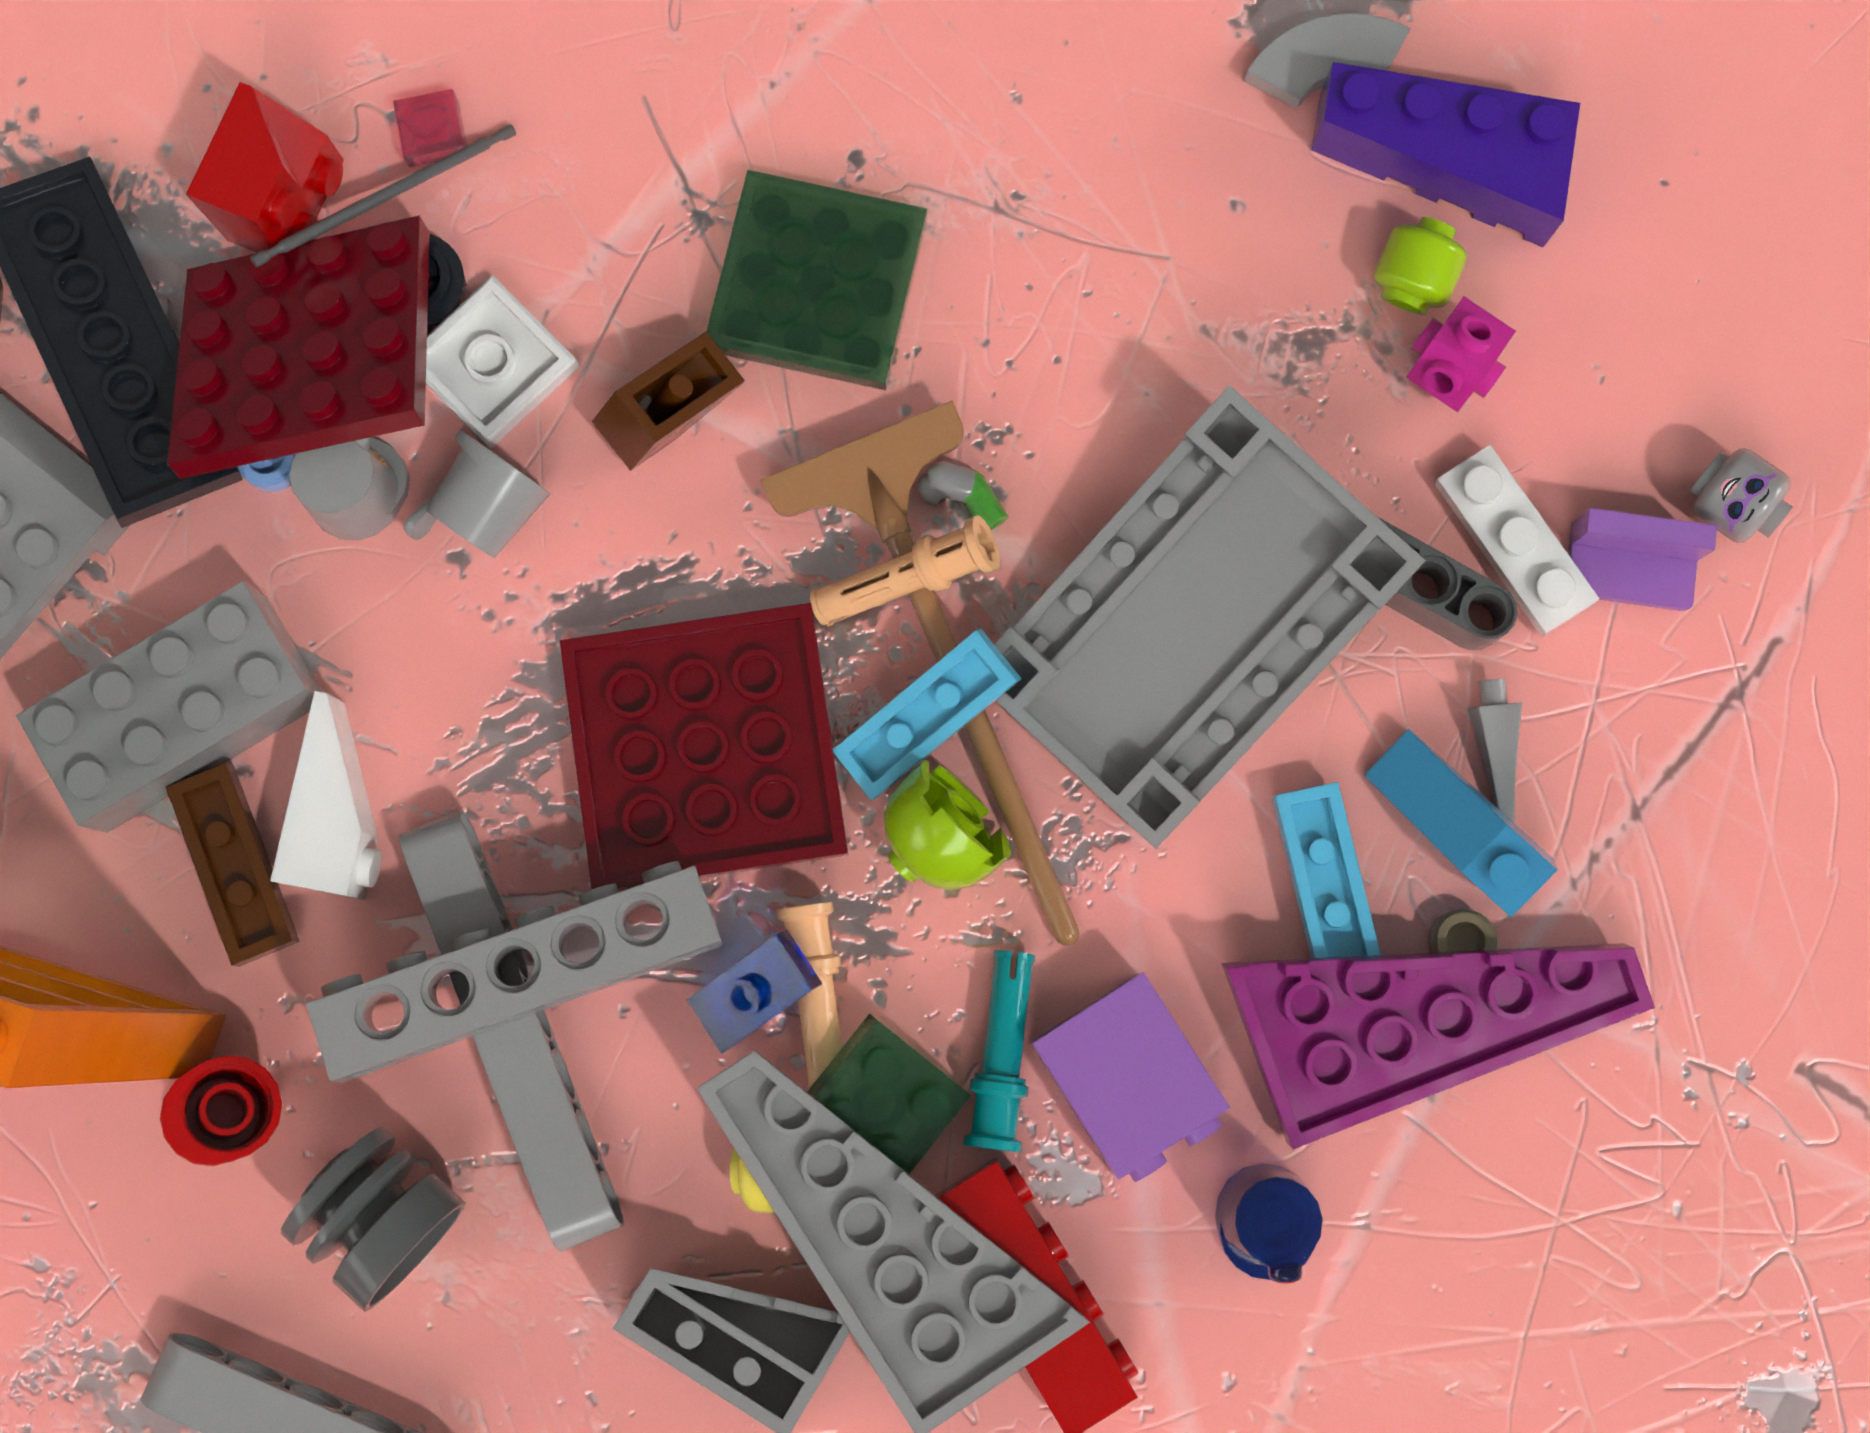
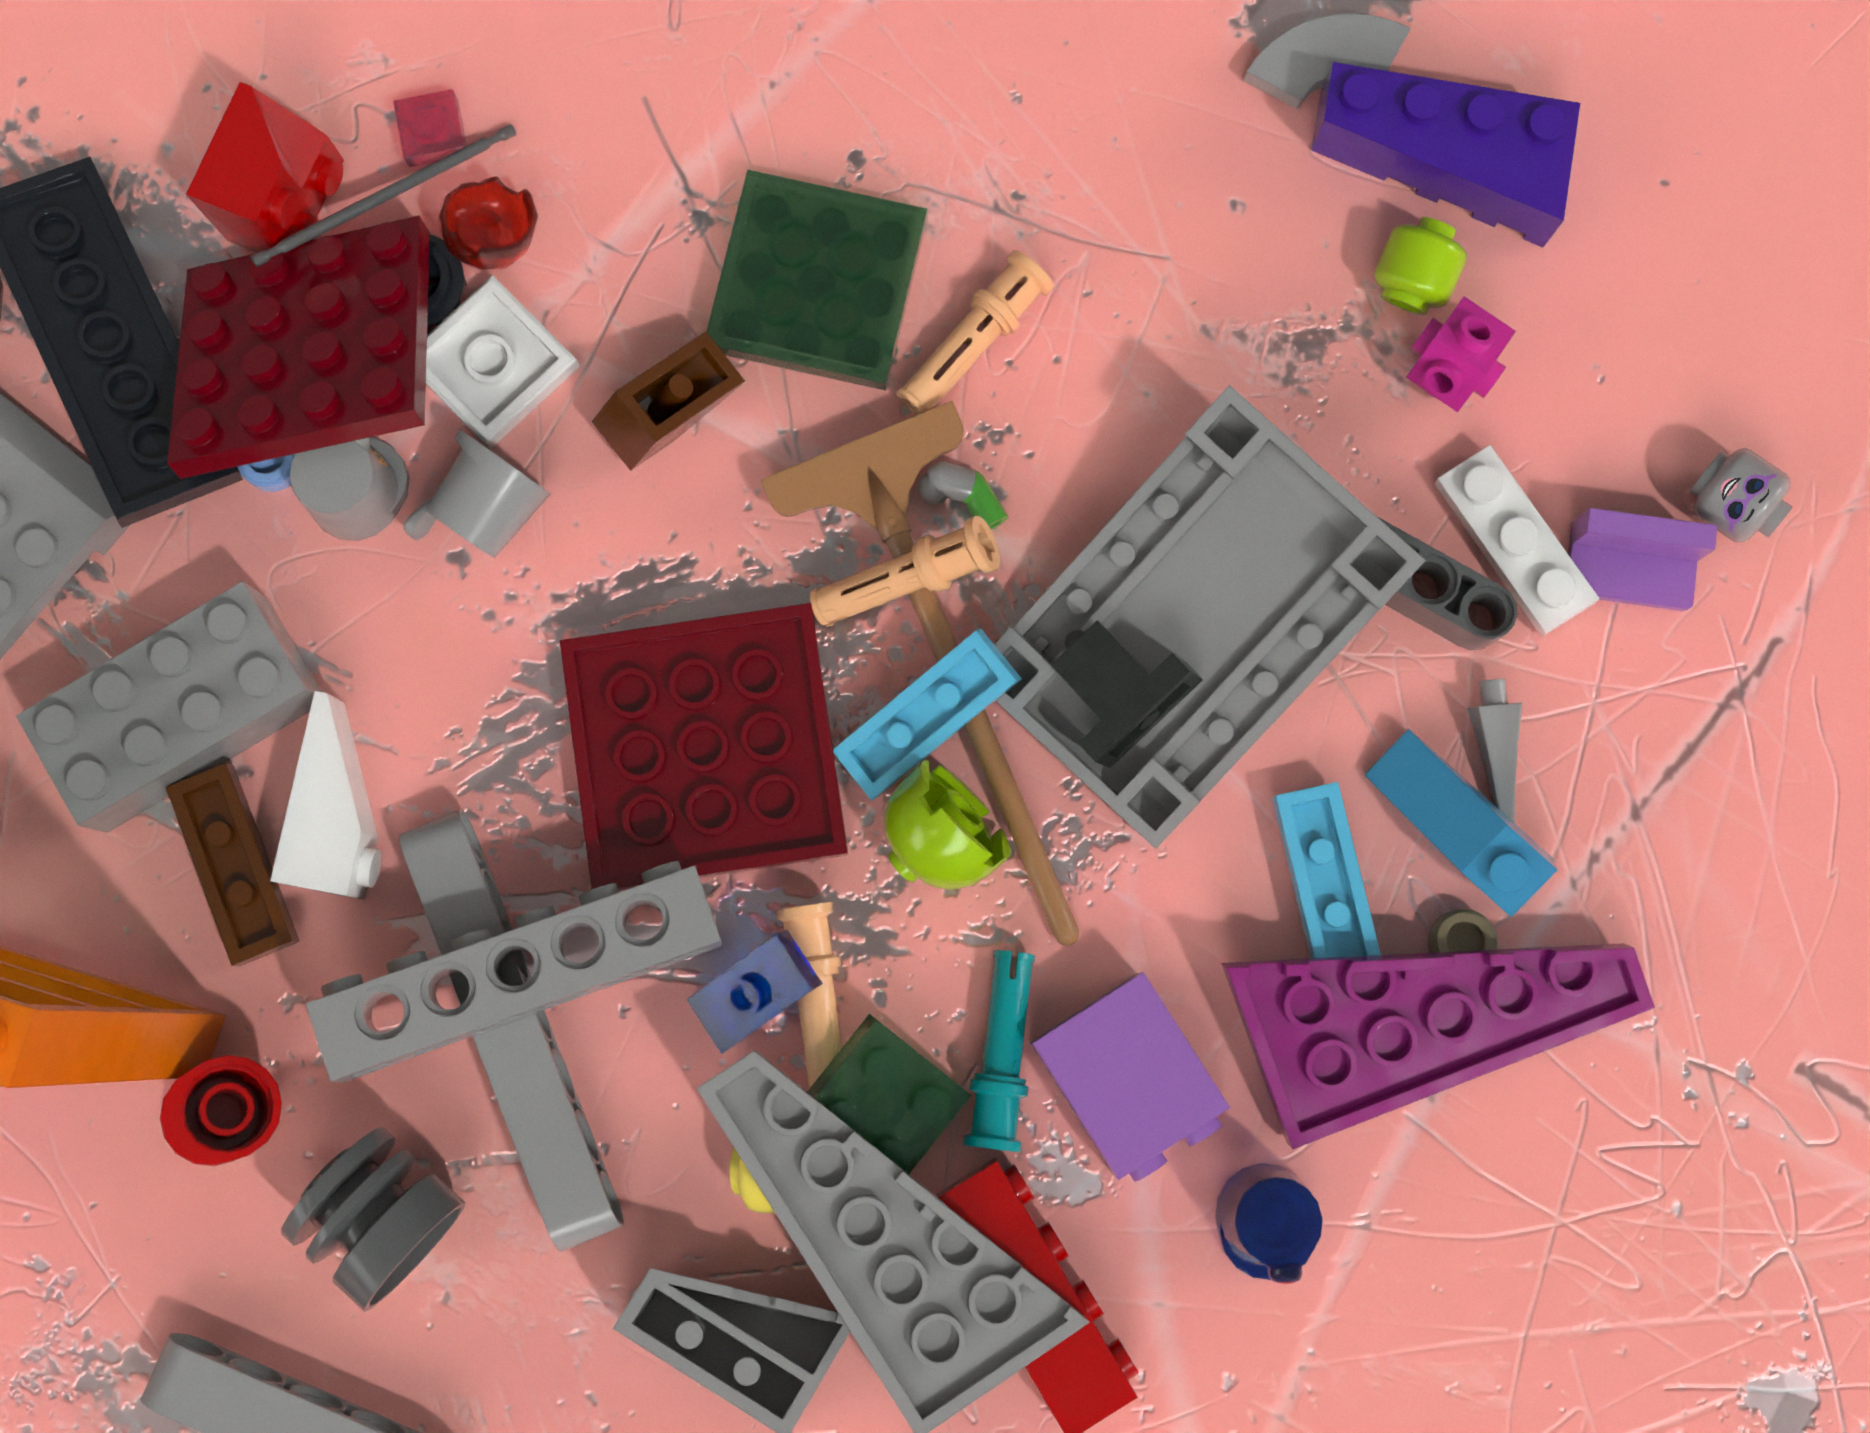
(488, 223): none -> clear red hair
(999, 315): none -> light nougat pin
(1120, 690): none -> pearl dark grey piece

